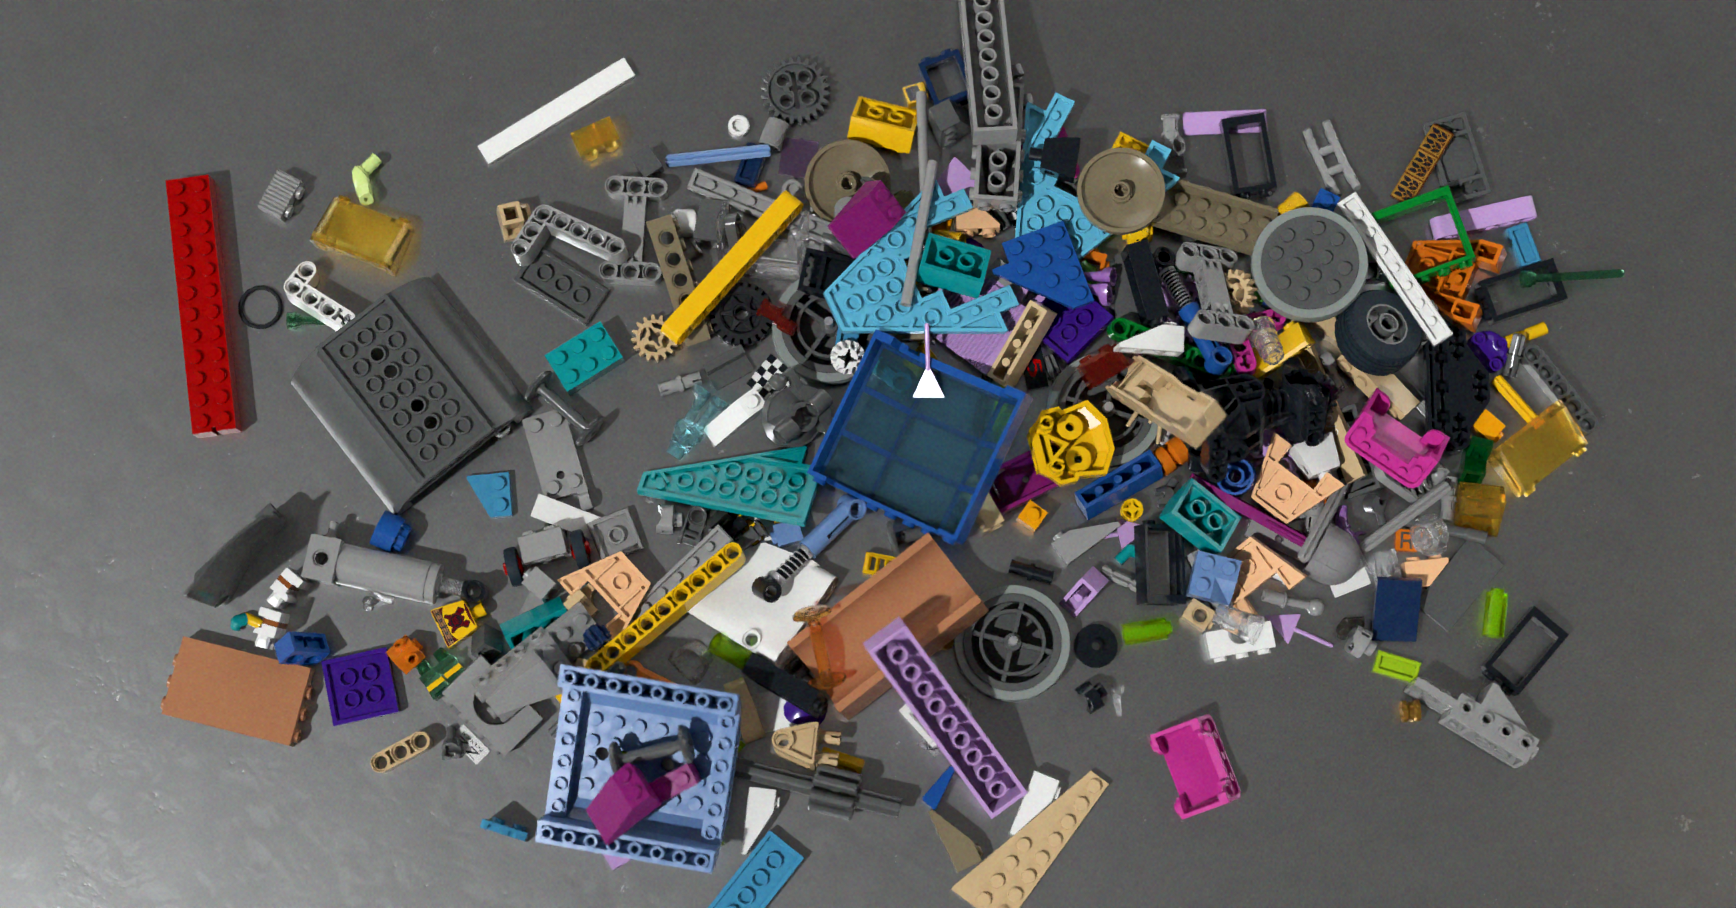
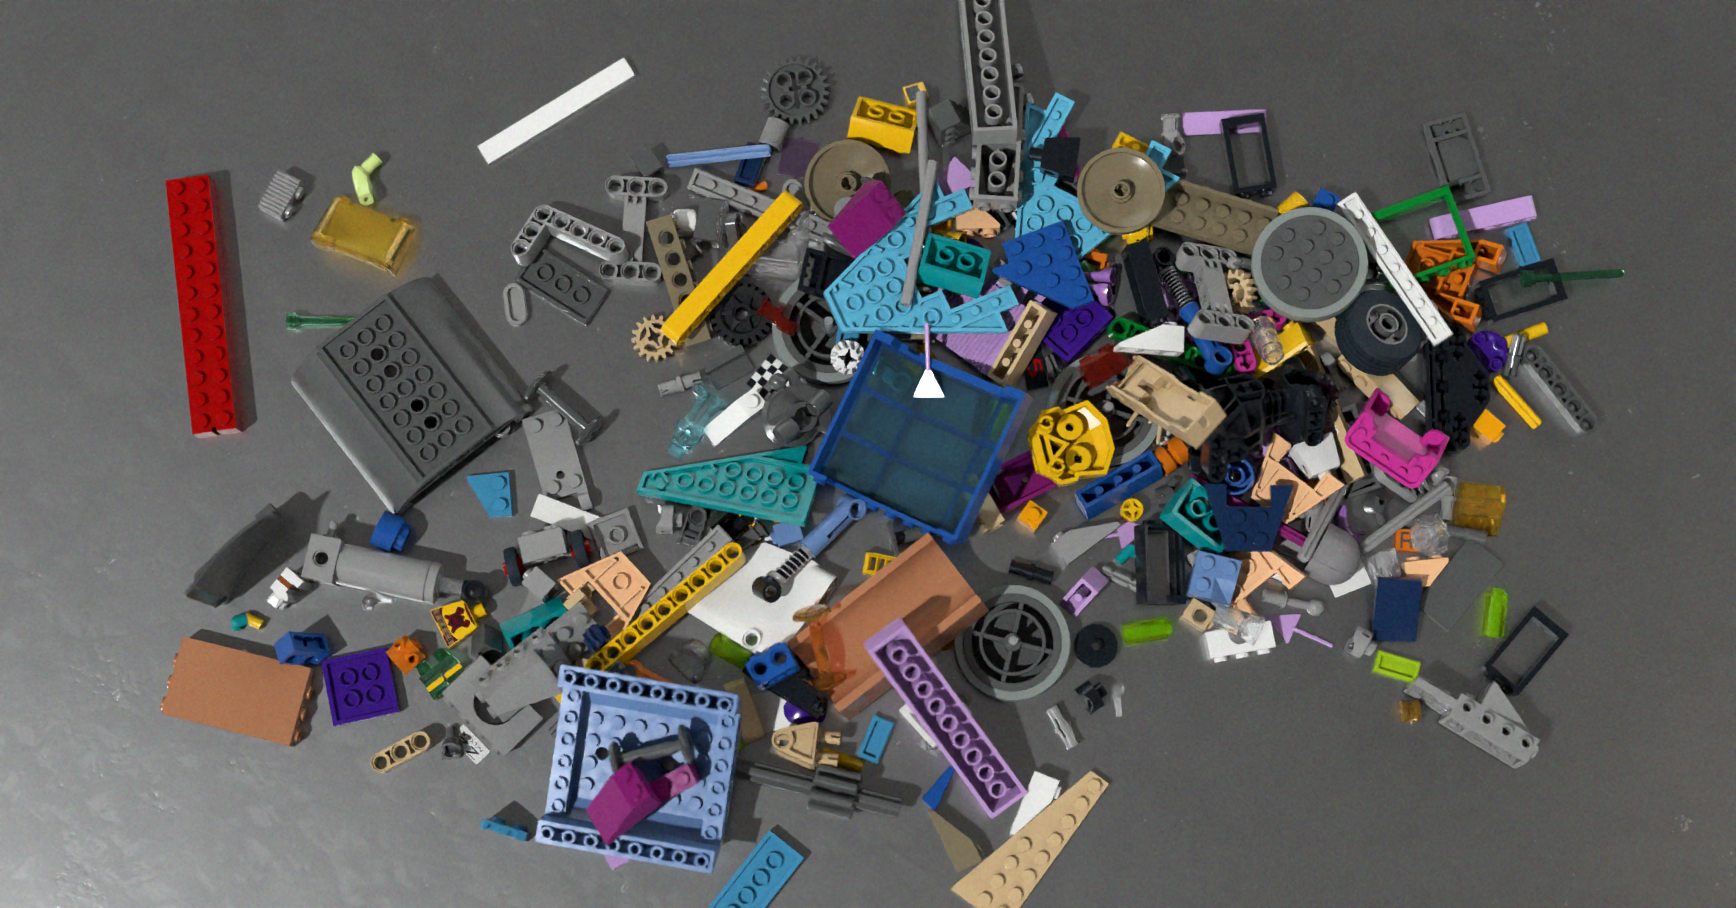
(272, 628): white hips -> none
(273, 321): black piece -> none
(308, 292): white beam -> none
(512, 218): tan brick -> none
(515, 304): none -> light grey tile
(585, 358): teal brick -> none
(596, 139): clear yellow brick -> none
(738, 126): white tile -> none
(759, 811): white slope -> none
(775, 672): none -> blue brick
(875, 739): none -> dark azure tile
(929, 62): dark blue window -> none
(1063, 726): none -> light grey pin
(1197, 765): dark pink windscreen -> none
(1239, 263): none -> light grey axle
(1247, 527): none -> dark blue wing
(1335, 147): light grey piece -> none
(1347, 624): clear smoke arm -> none
(1422, 163): sticker -> none
(1474, 459): dark green brick -> none
(1538, 449): clear yellow windscreen -> none

